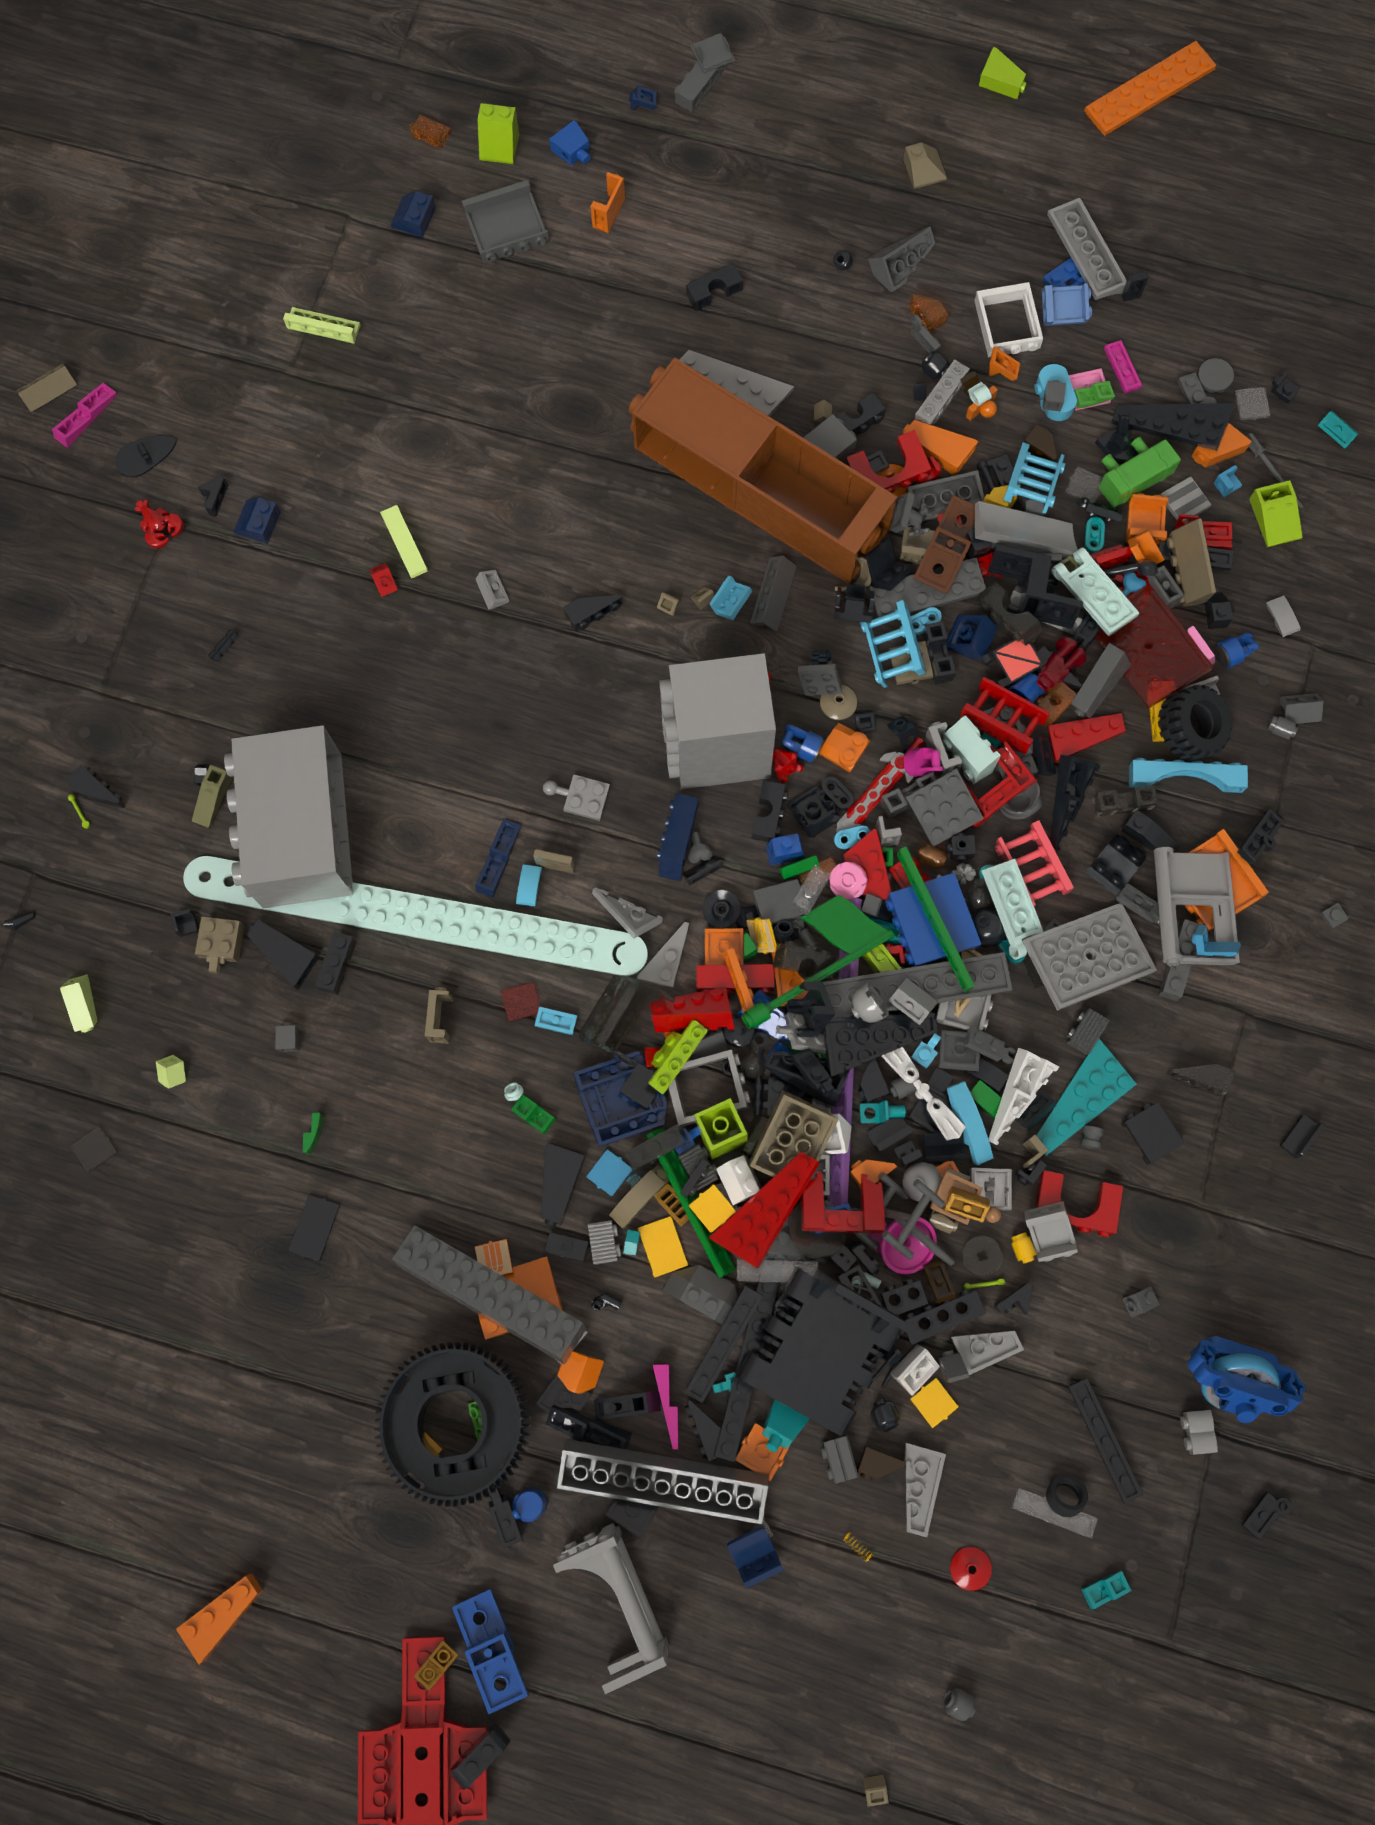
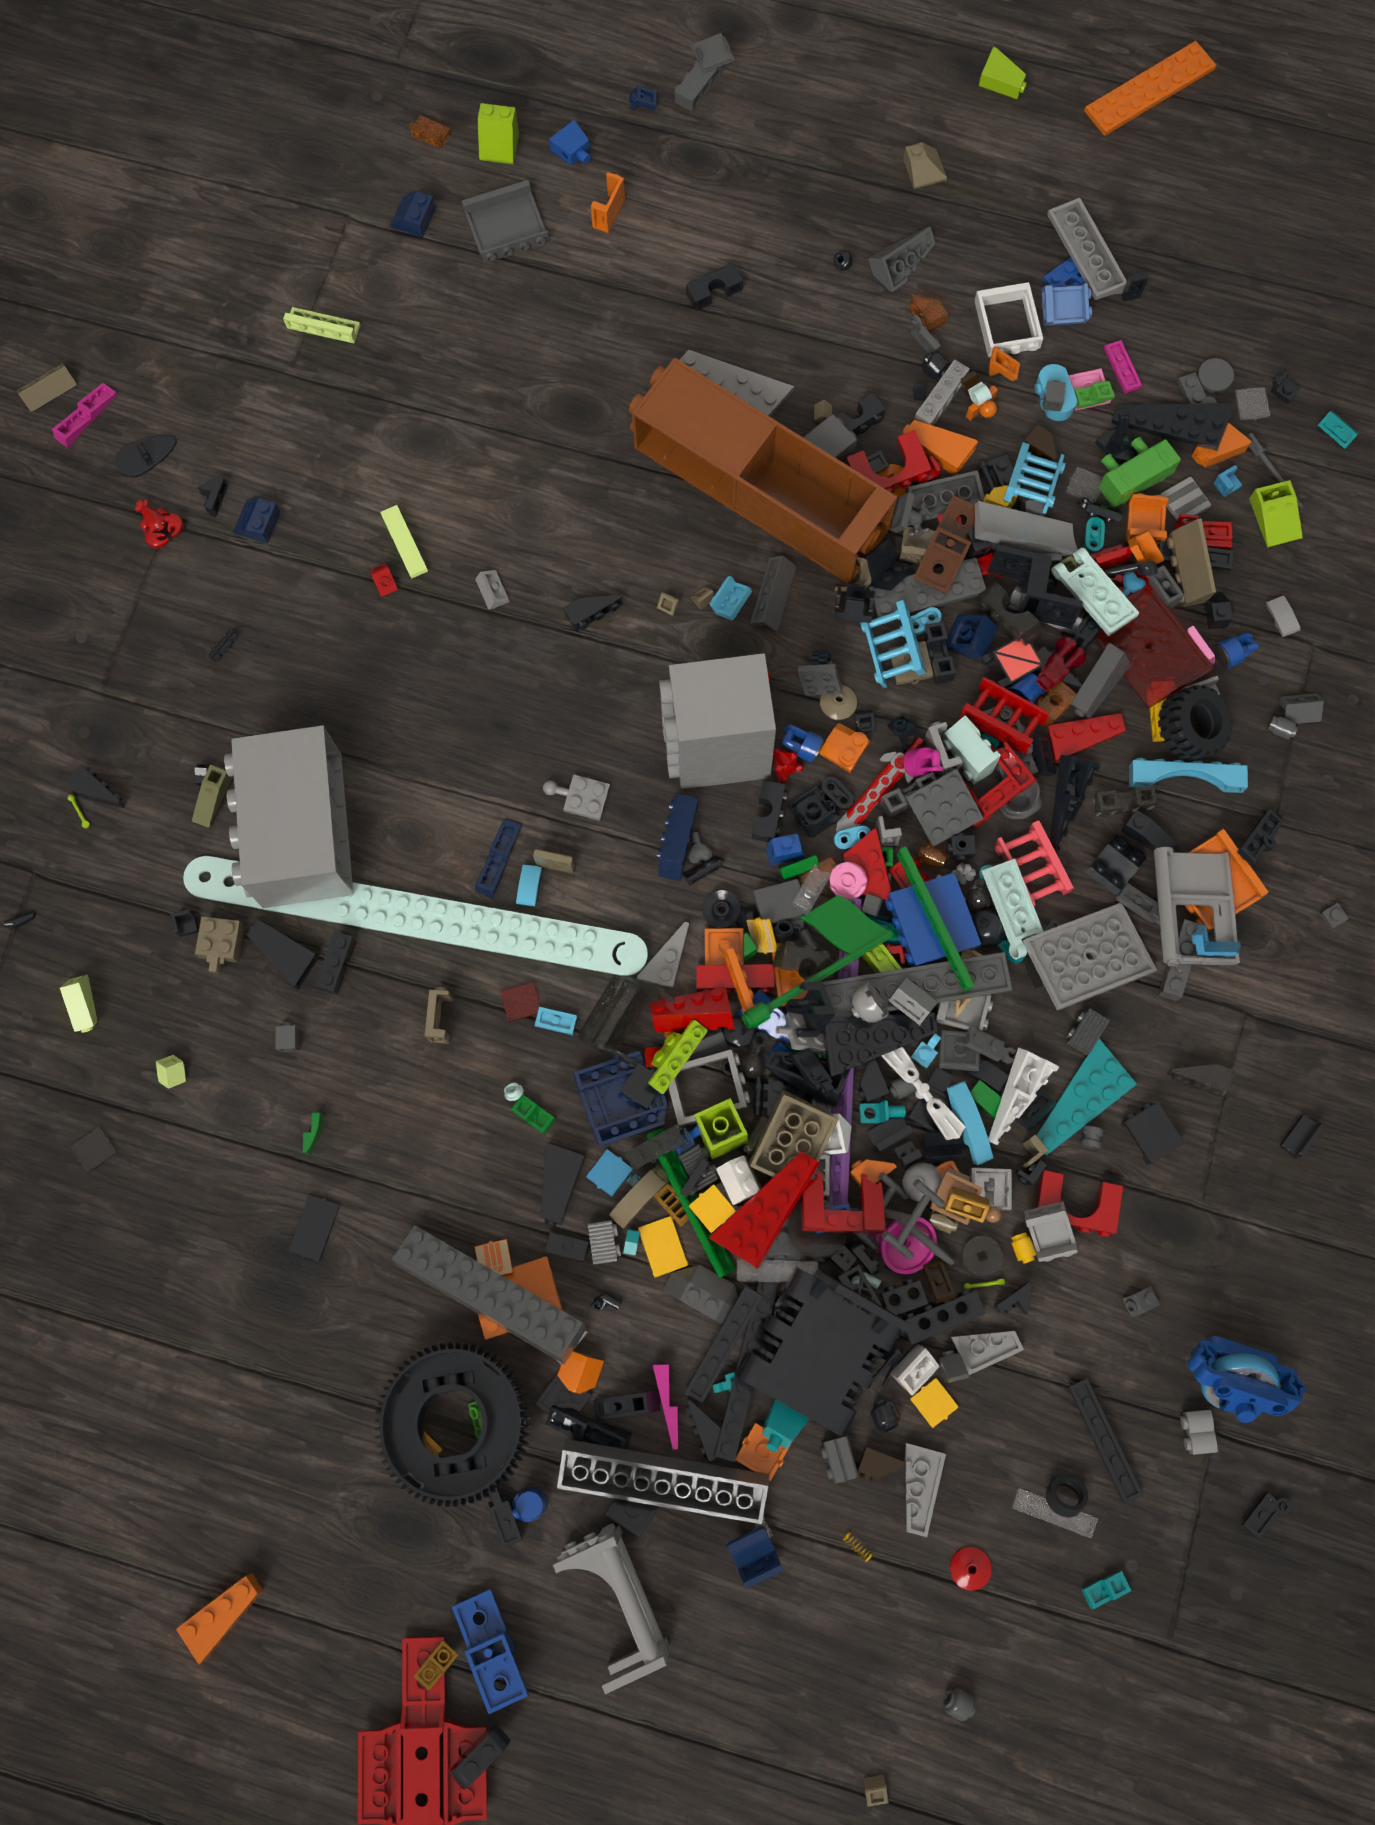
(631, 917): light grey wing -> none

